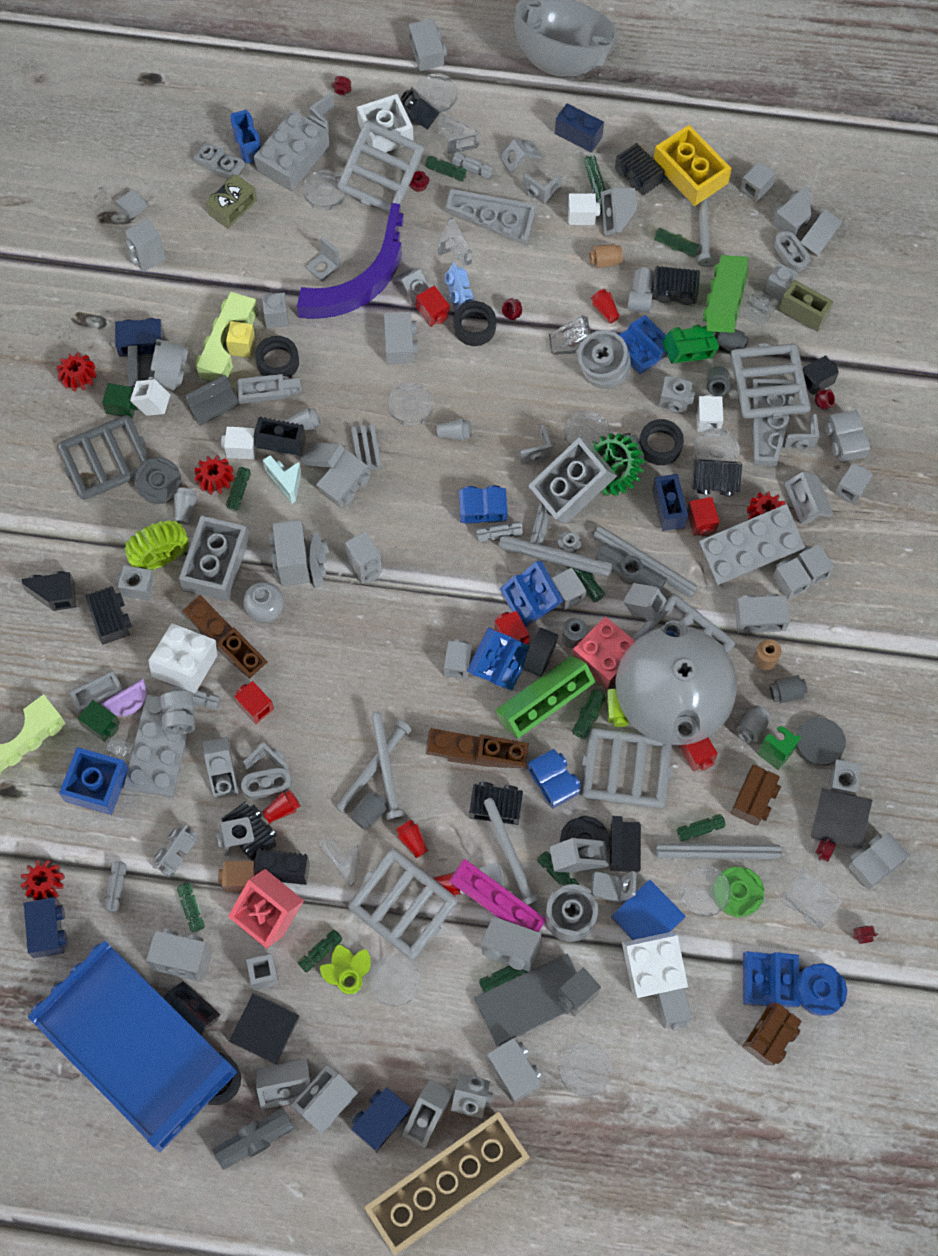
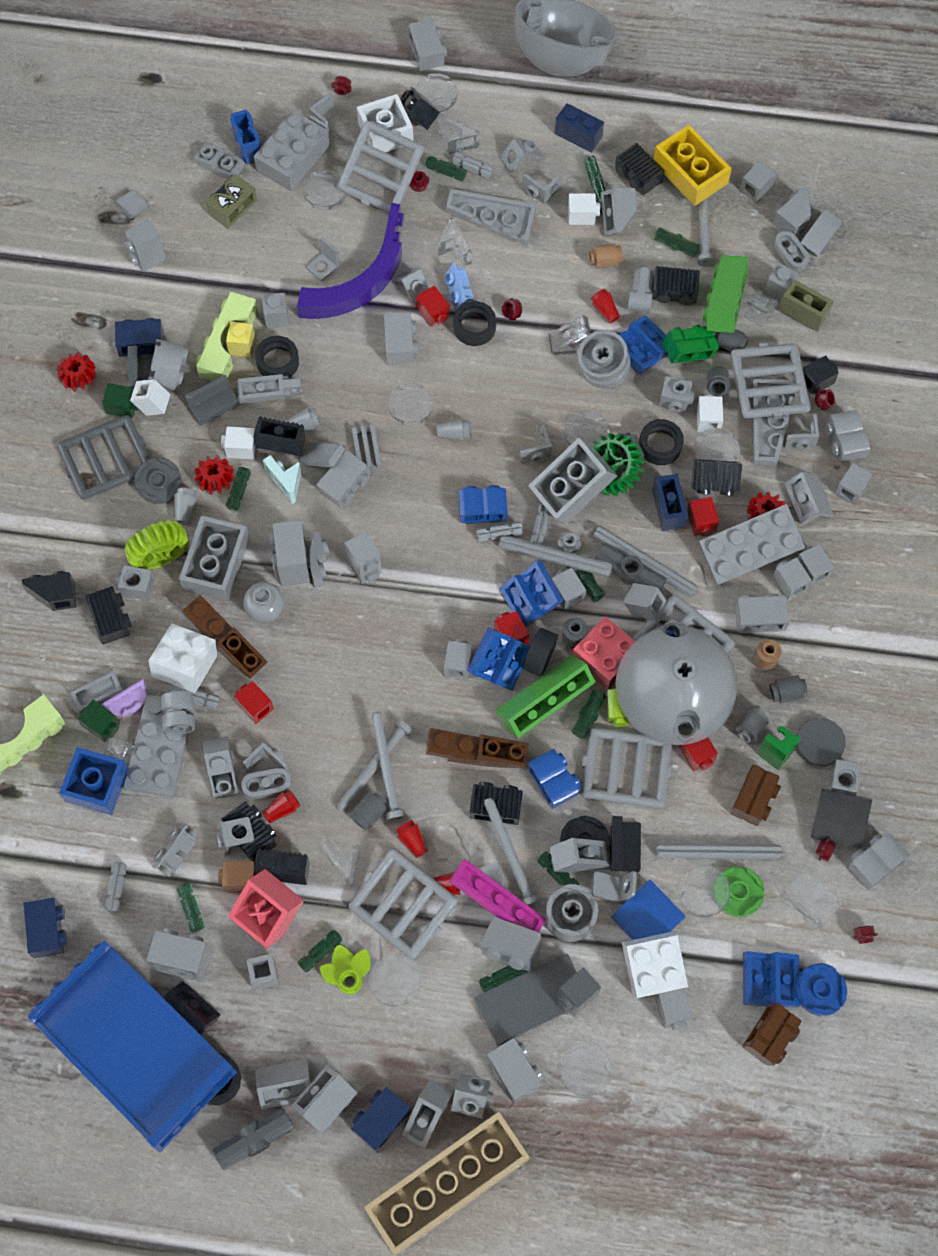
(38, 873): red gear -> none
(264, 1029): black tile -> none
(701, 827): clear green axle -> none

